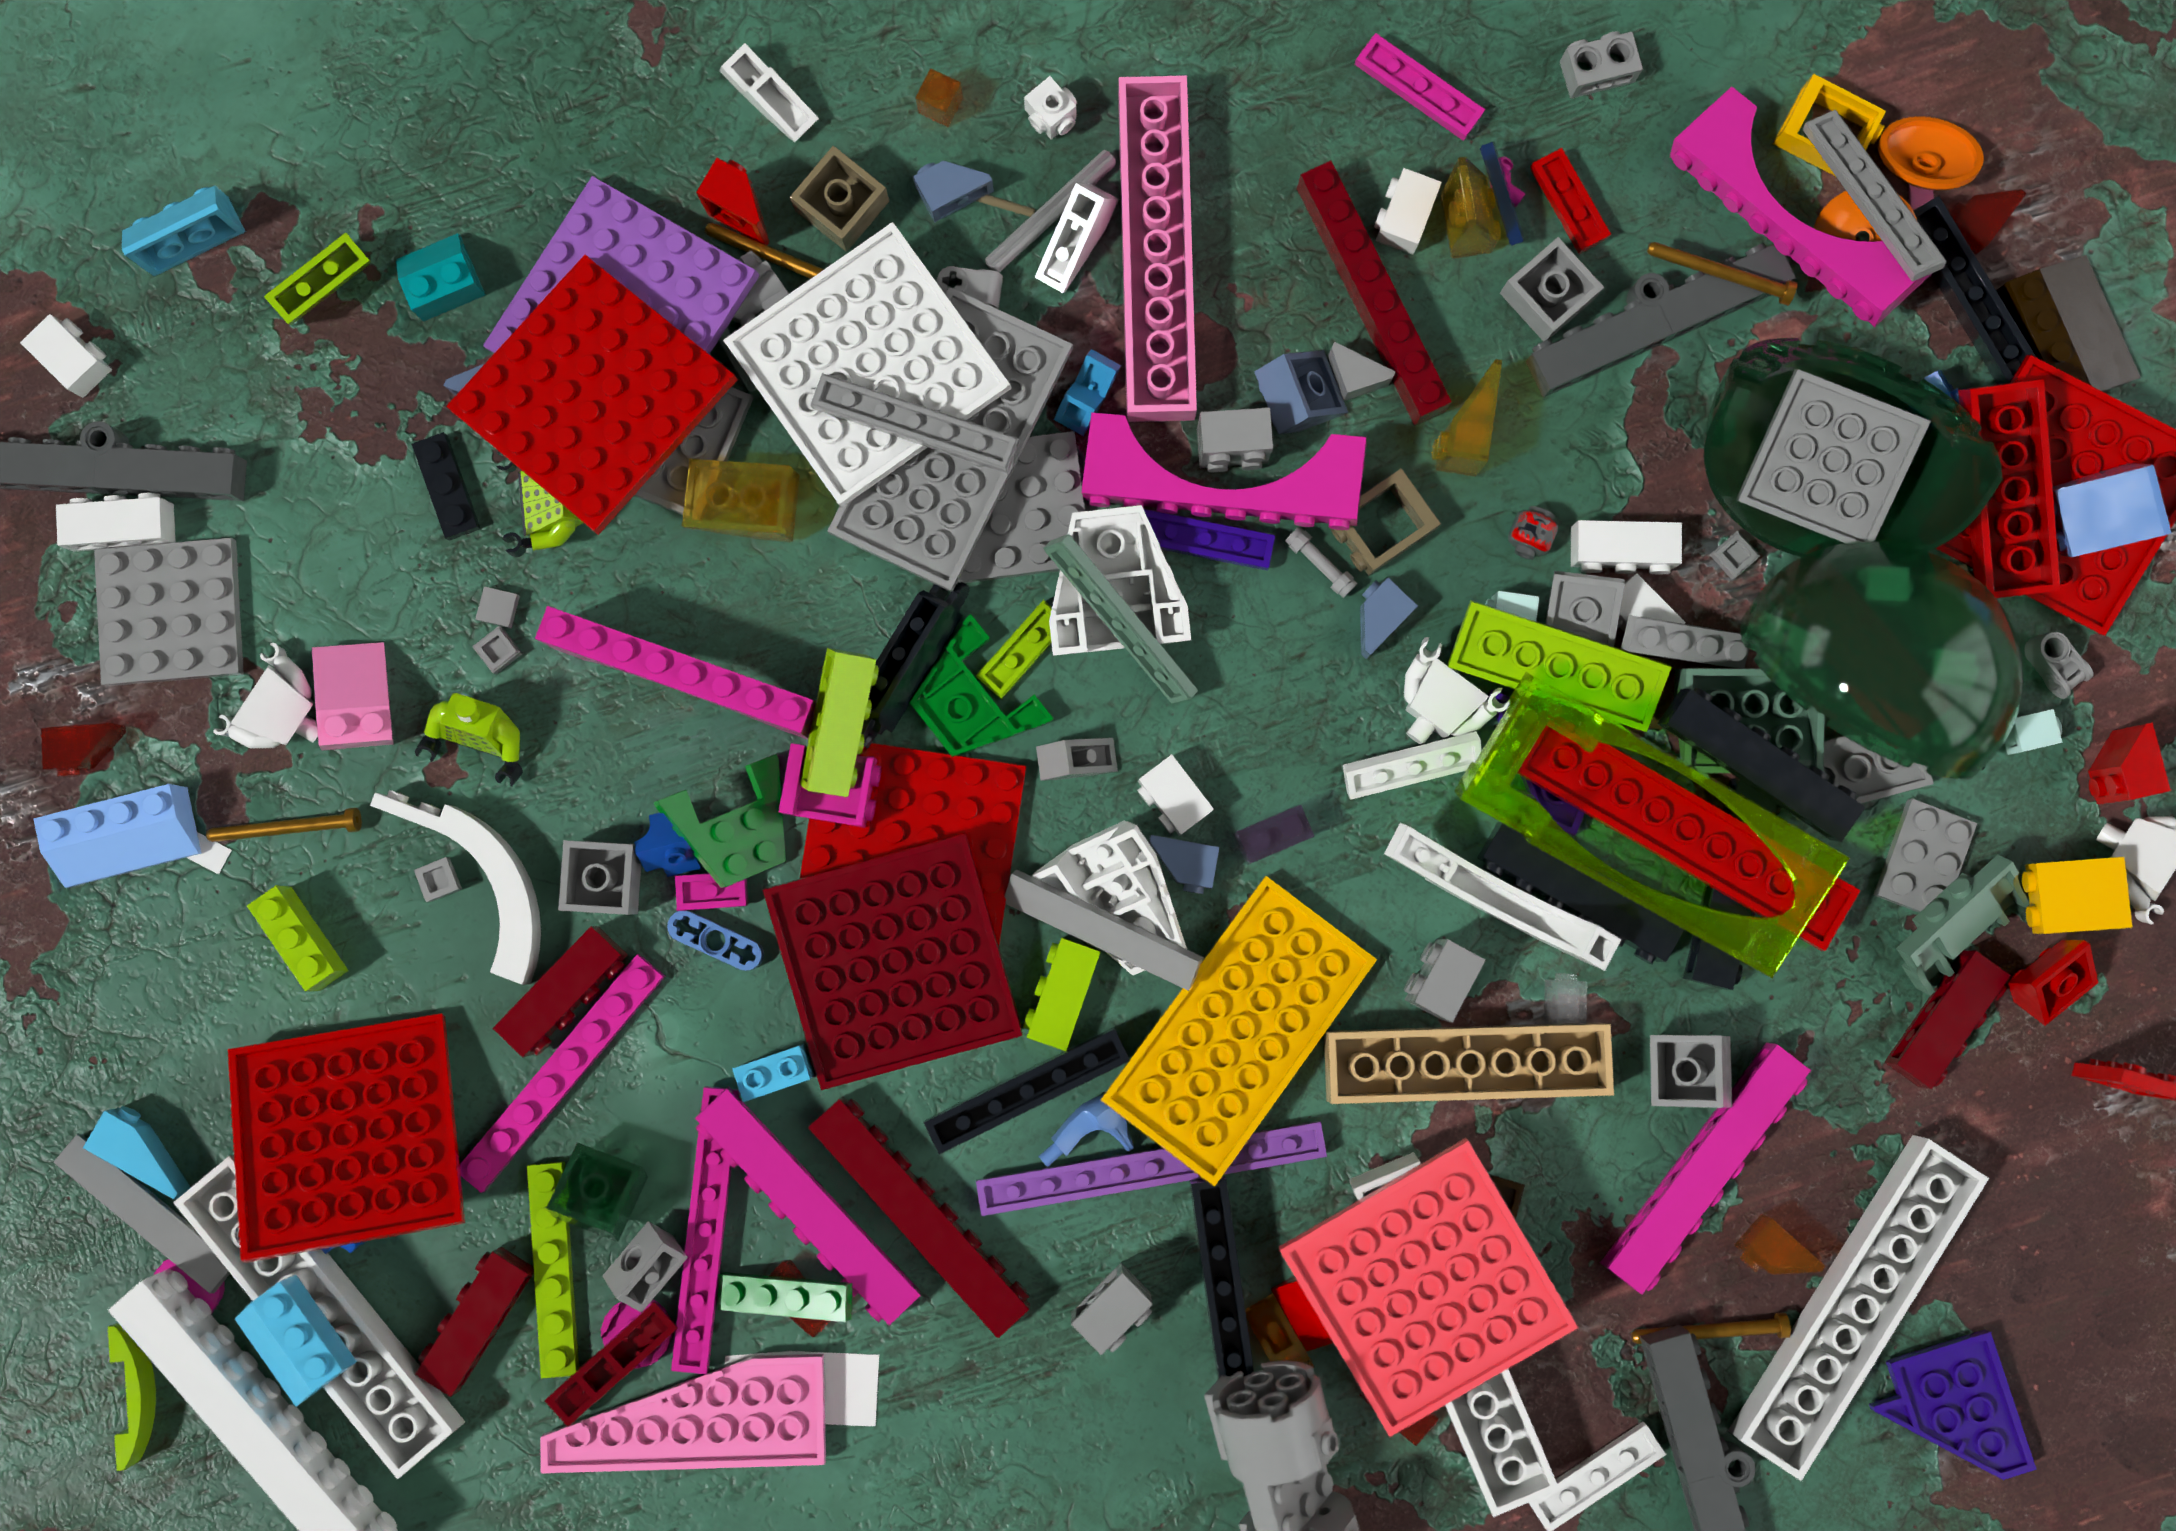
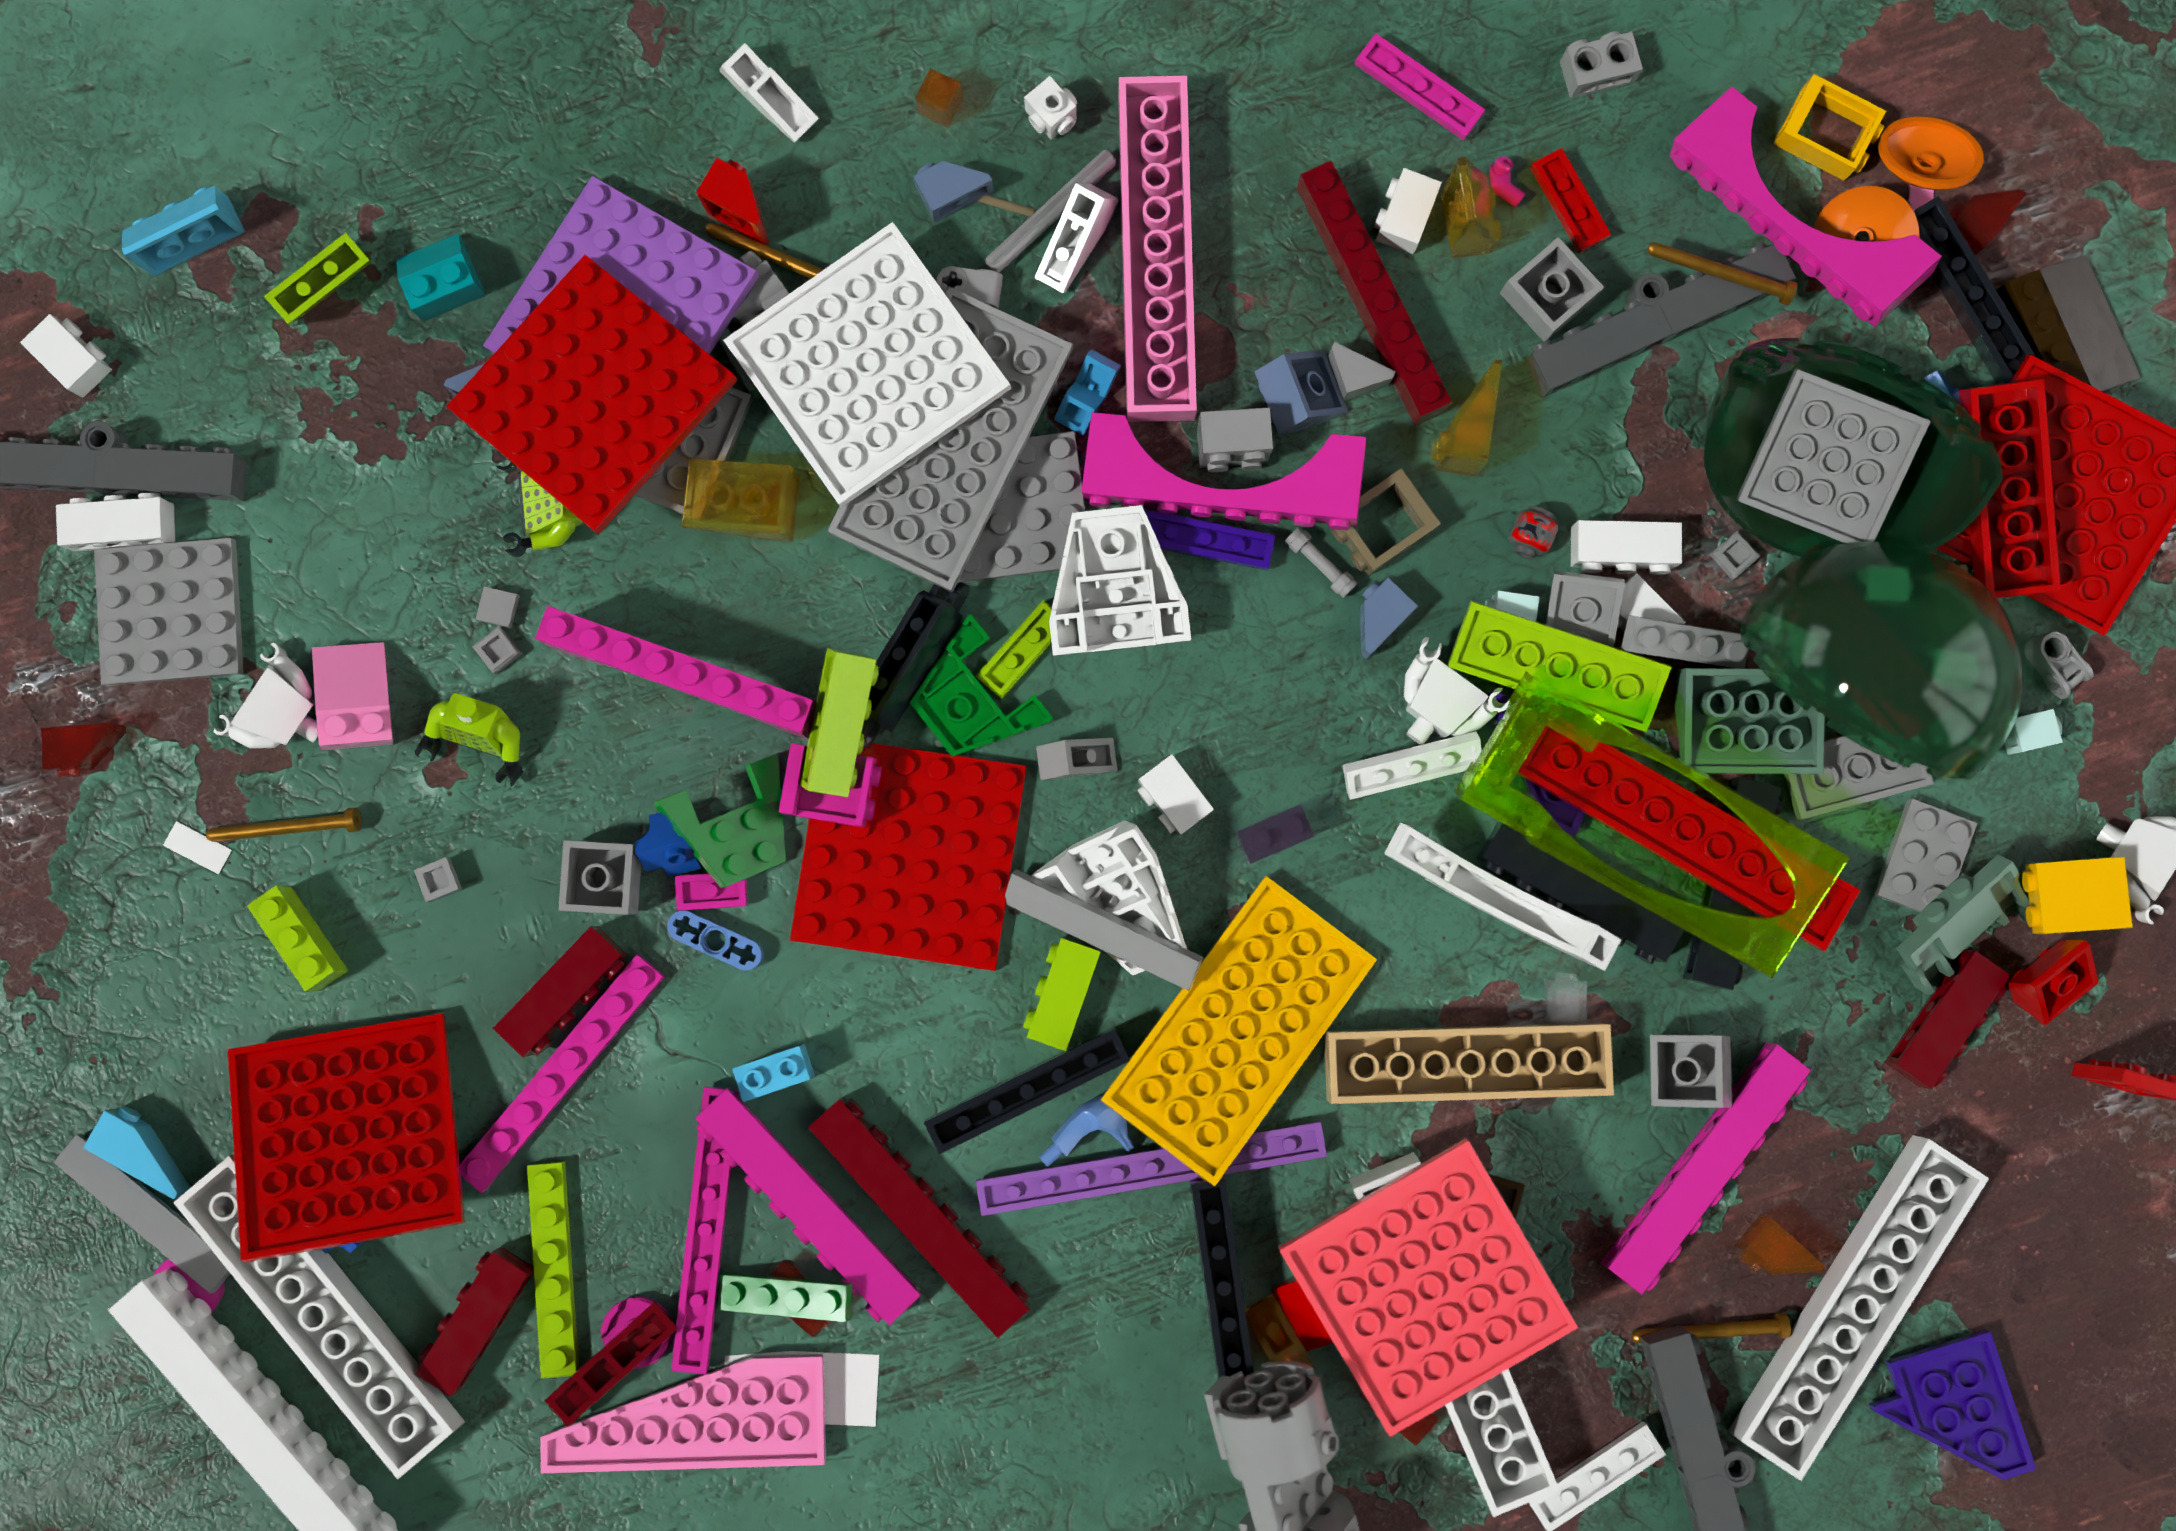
(119, 835): light blue slope -> none
(140, 1397): lime slope -> none
(295, 1339): medium azure slope -> none
(446, 486): black plate -> none
(514, 892): white arch -> none
(597, 1192): clear green brick -> none
(644, 1266): light grey brick -> none
(839, 198): dark tan brick -> none
(893, 961): dark red plate -> none
(915, 423): light grey tile -> none
(1112, 1310): light grey brick -> none
(1120, 618): sand green tile -> none
(1187, 862): sand blue slope -> none
(1443, 979): light grey brick -> none
(1502, 193): dark blue tile -> none
(1761, 764): black brick -> none
(1874, 196): light grey tile -> none
(2109, 510): medium blue slope -> none
(2128, 766): red slope -> none

